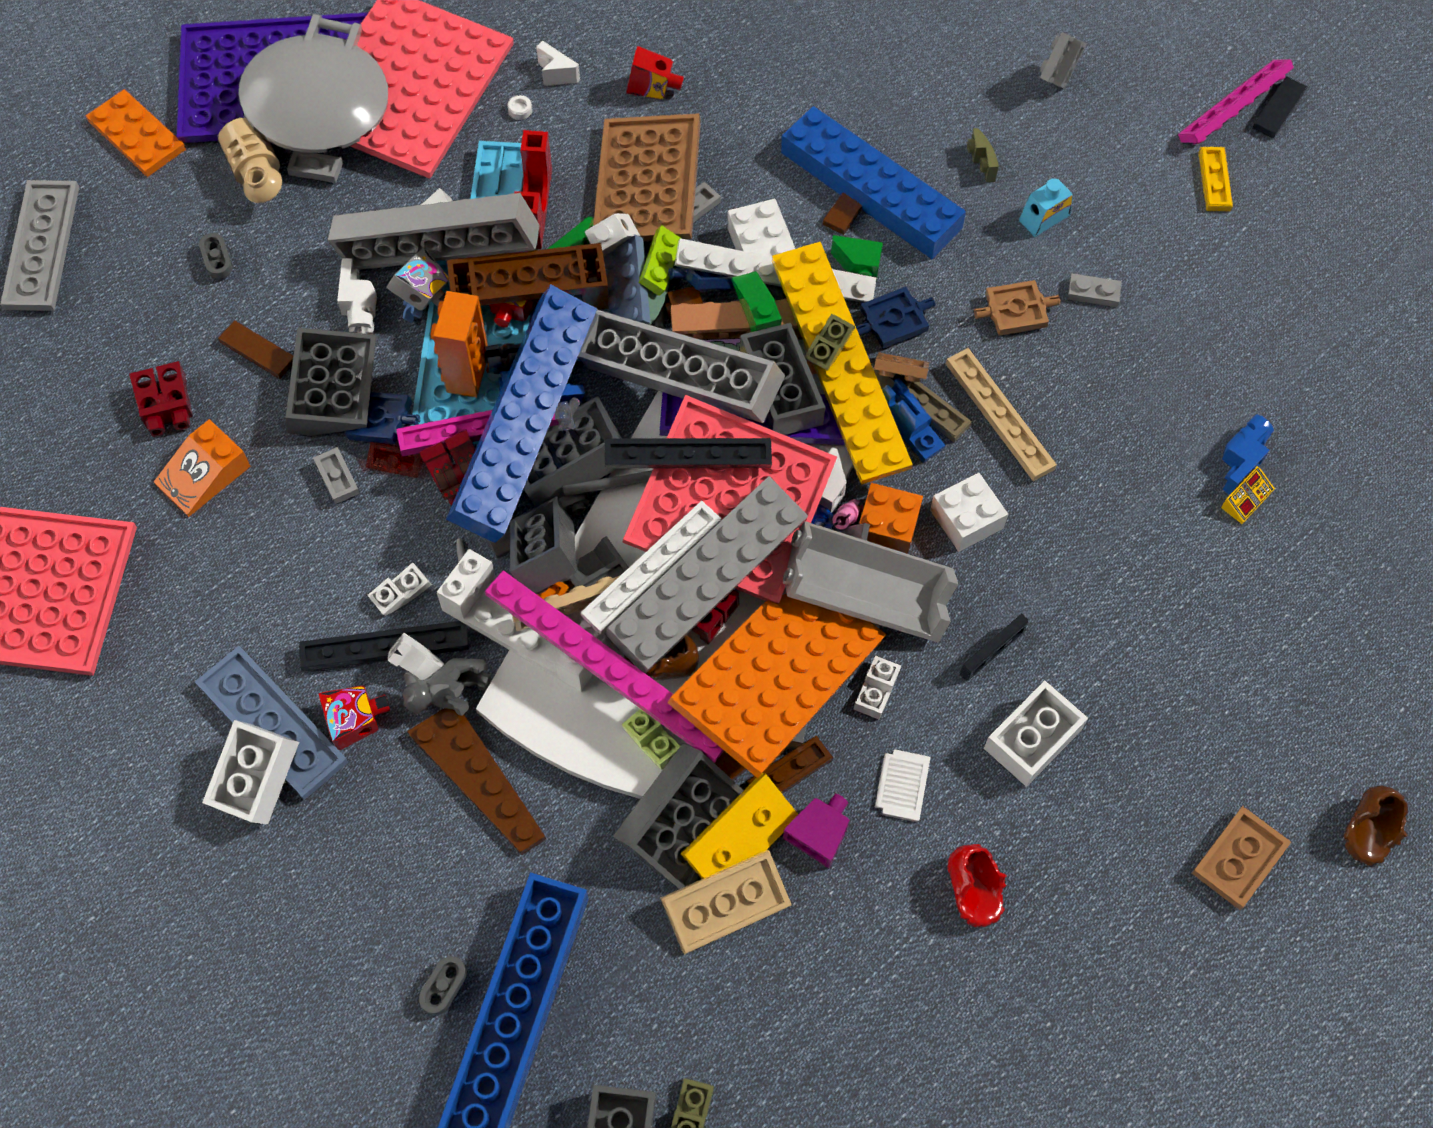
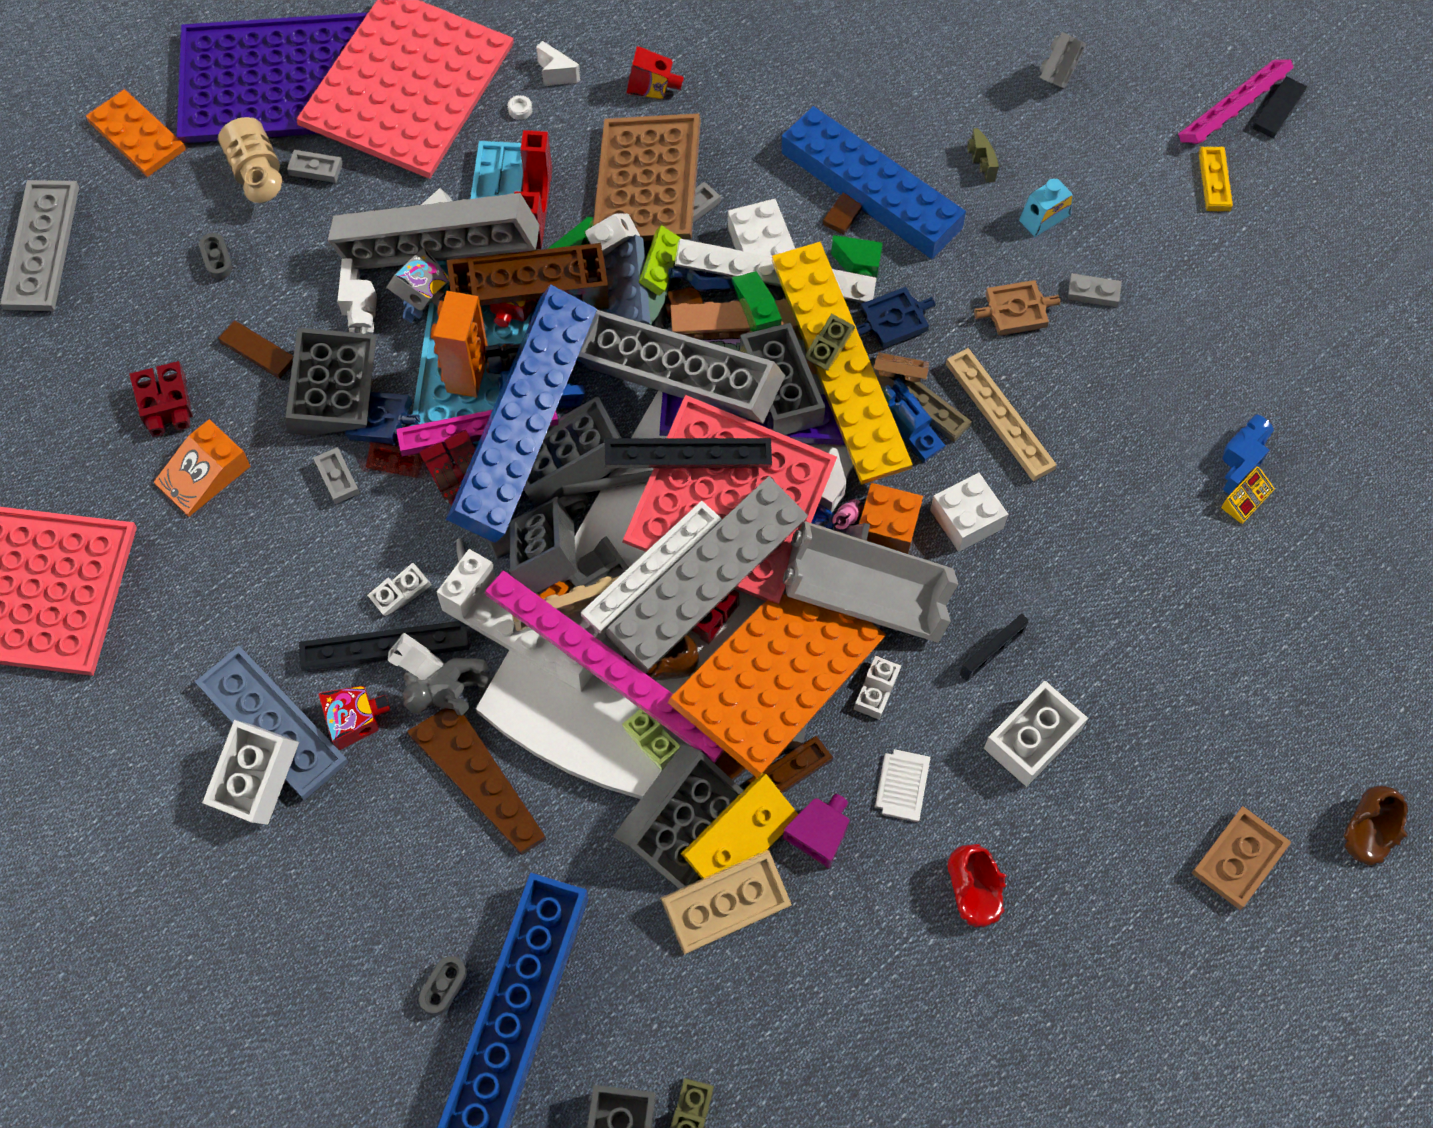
(314, 89): light grey dish -> none
(565, 412): clear bar -> none

